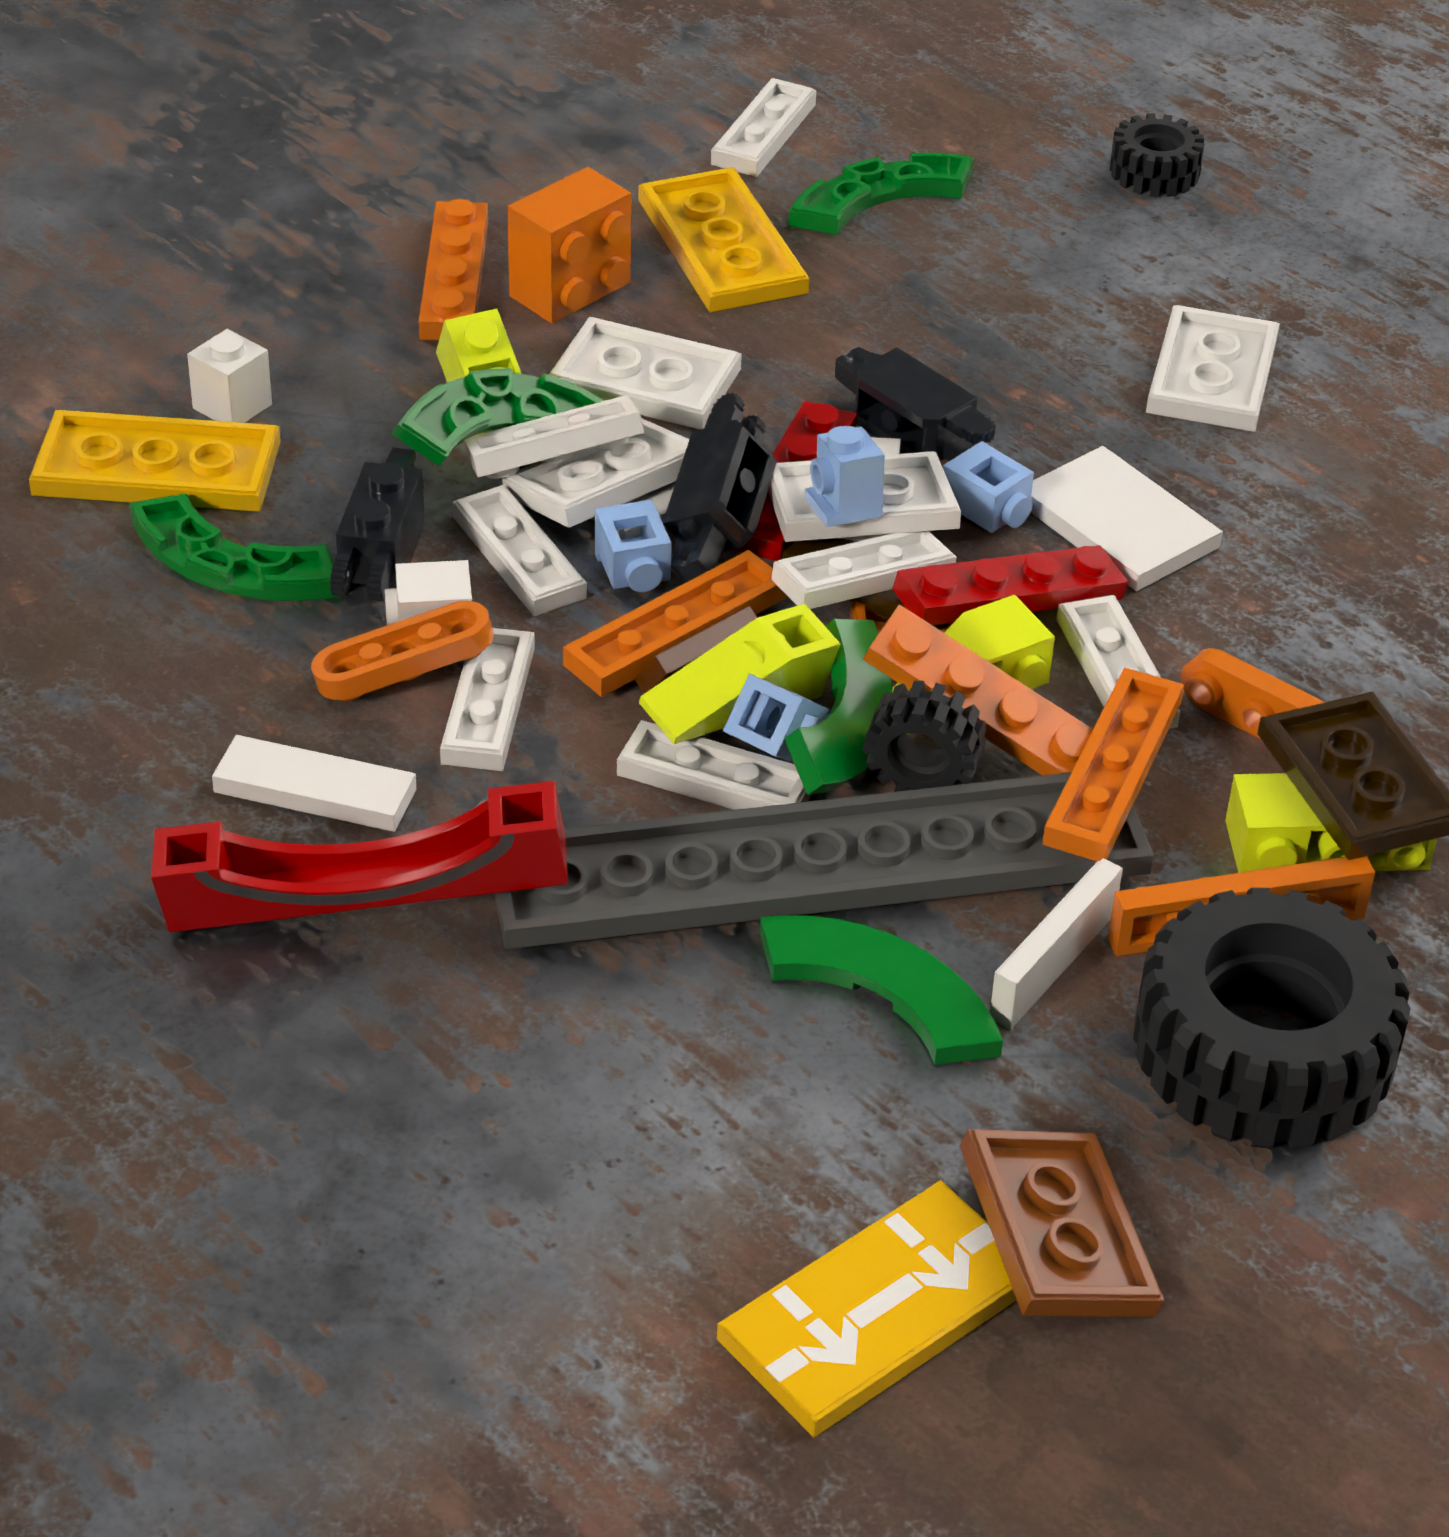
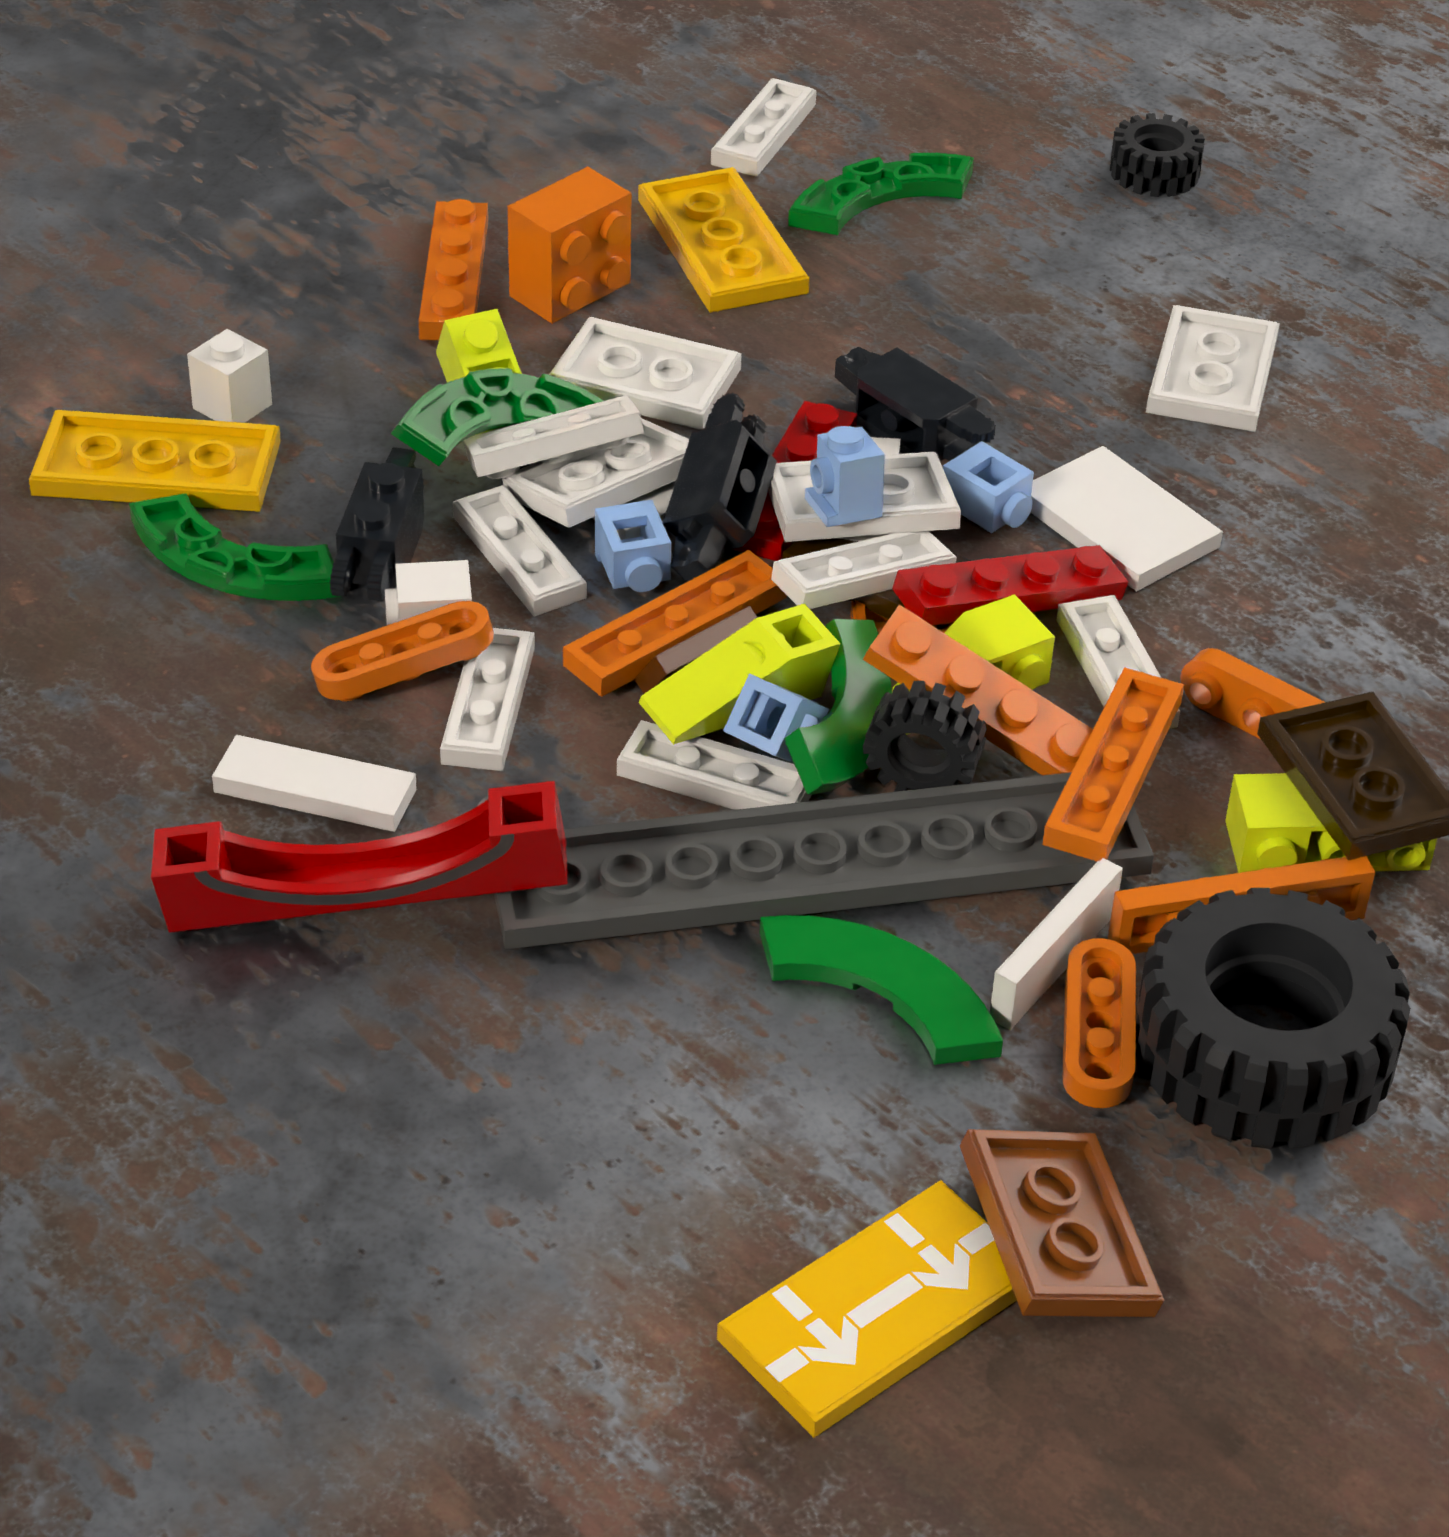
(1099, 1023): none -> orange plate

